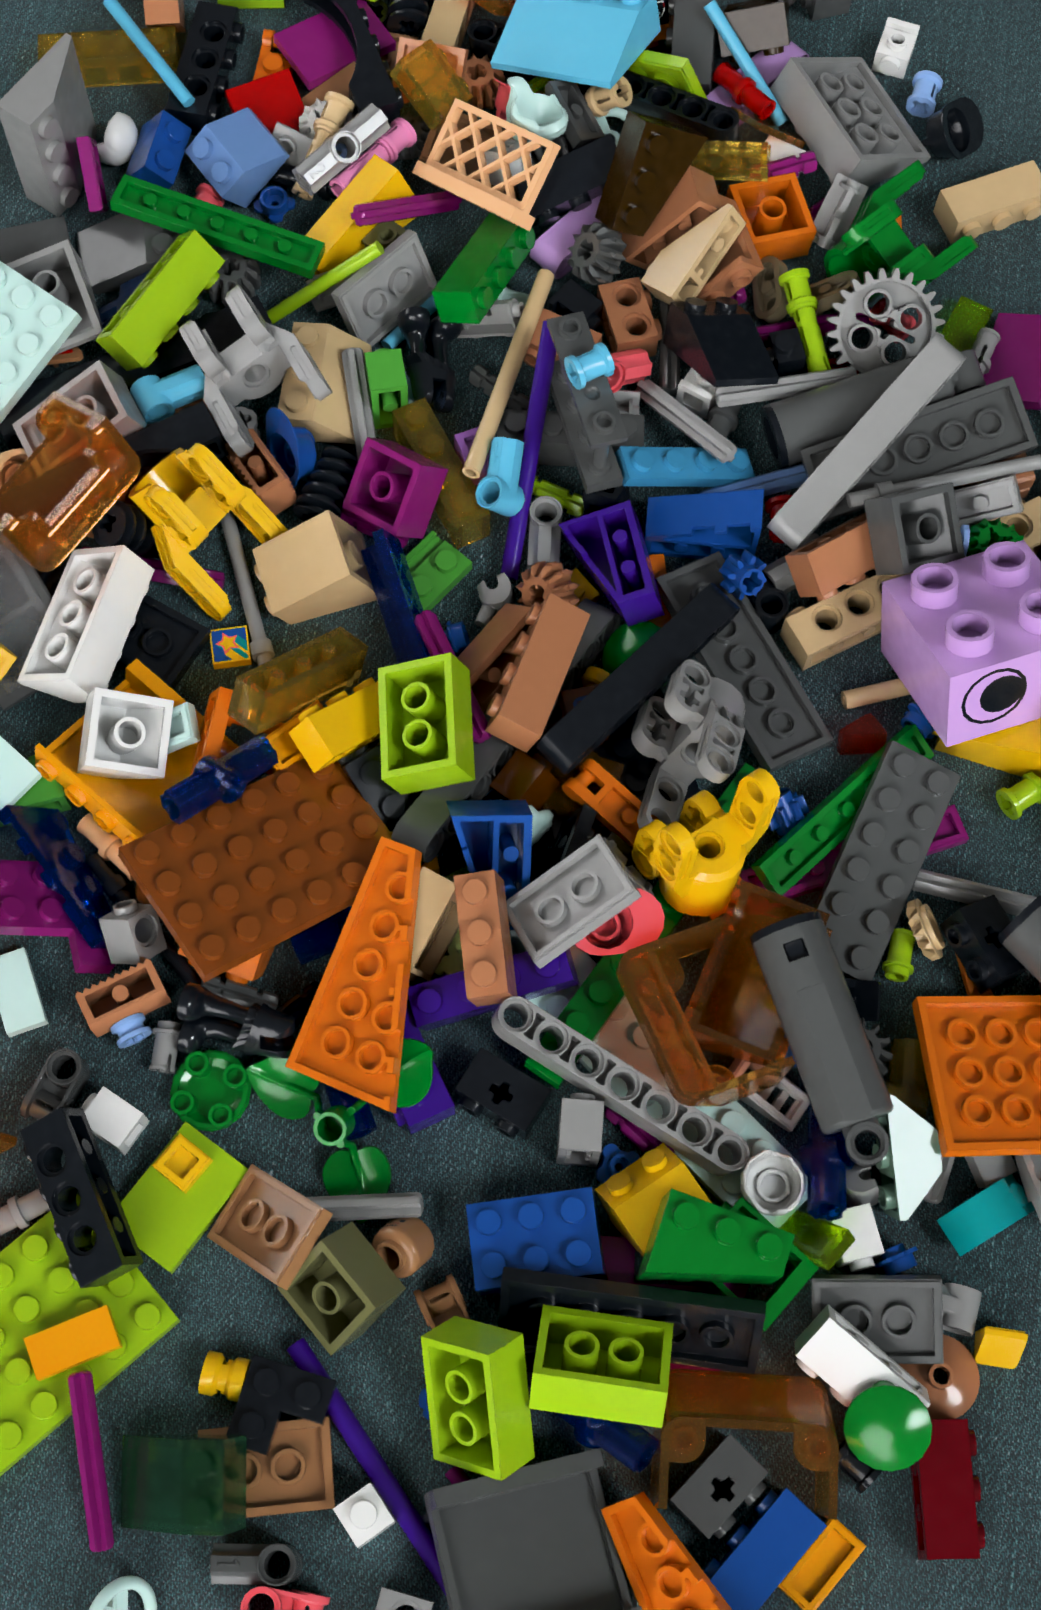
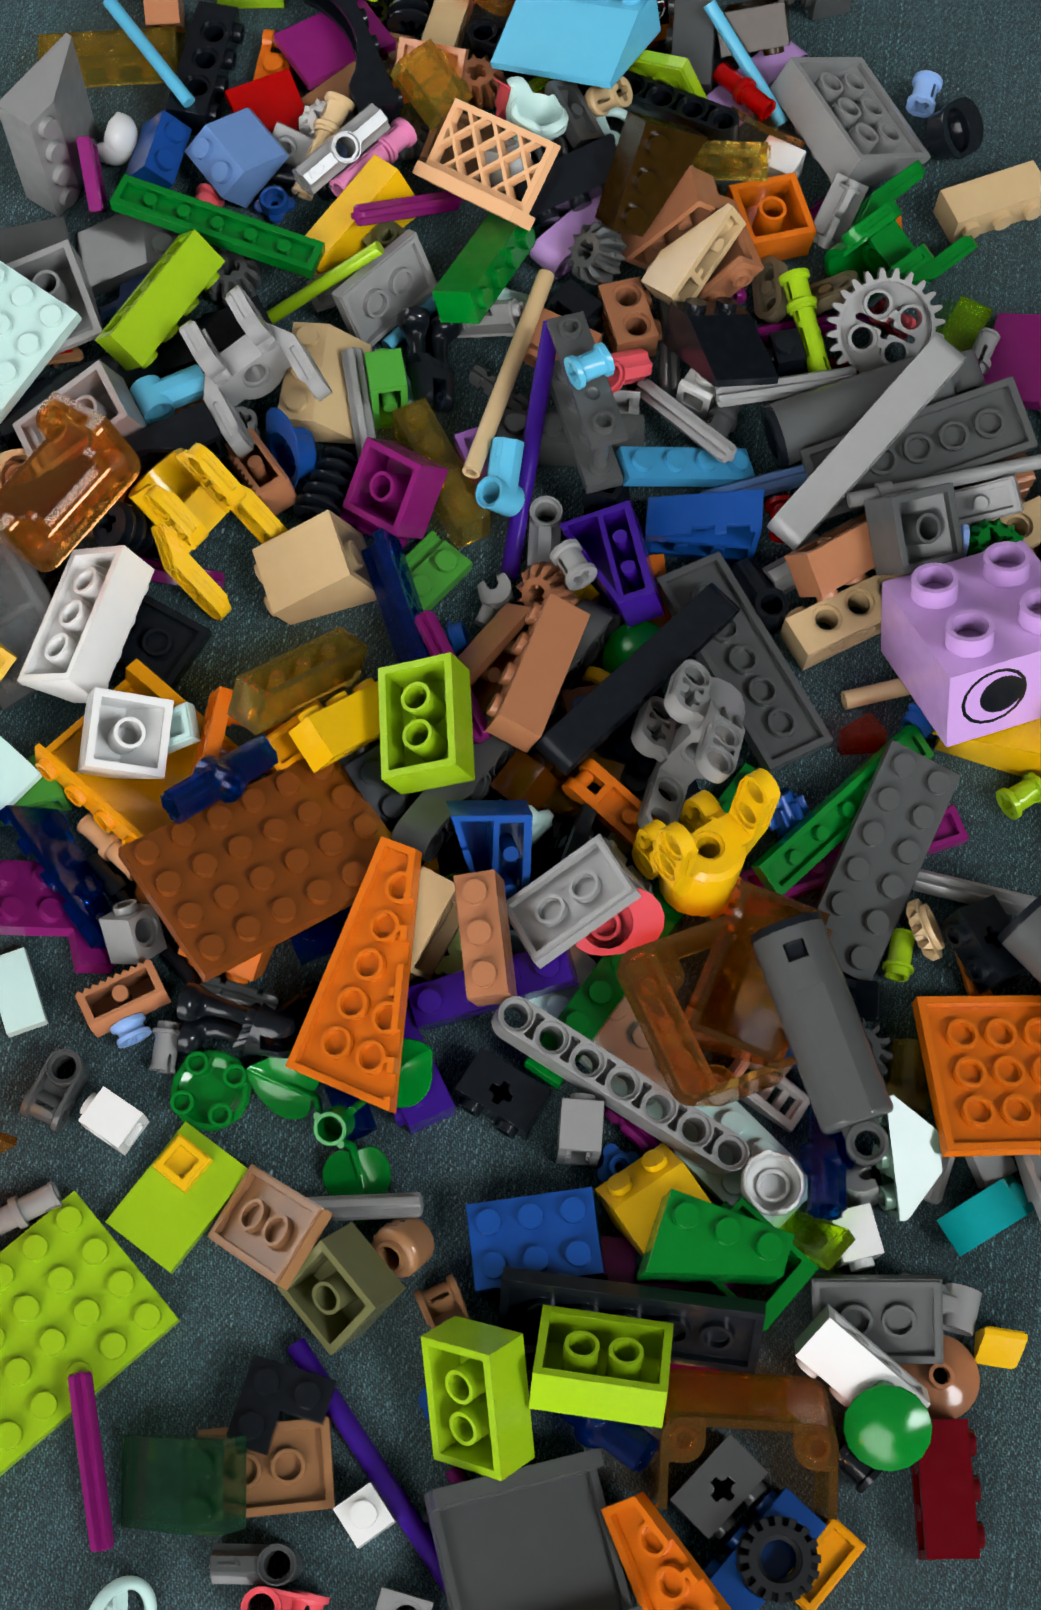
(72, 1342): light orange tile -> none
(99, 1206): black brick -> none
(223, 1375): yellow wheel -> none
(230, 647): tile -> none
(260, 647): light grey bar -> none
(573, 502): lime axle -> none
(573, 564): none -> light grey bush
(743, 575): blue gear -> none
(804, 1549): none -> black tyre
(805, 163): magenta axle -> none
(895, 48): white brick -> none
(897, 1259): blue plate -> none

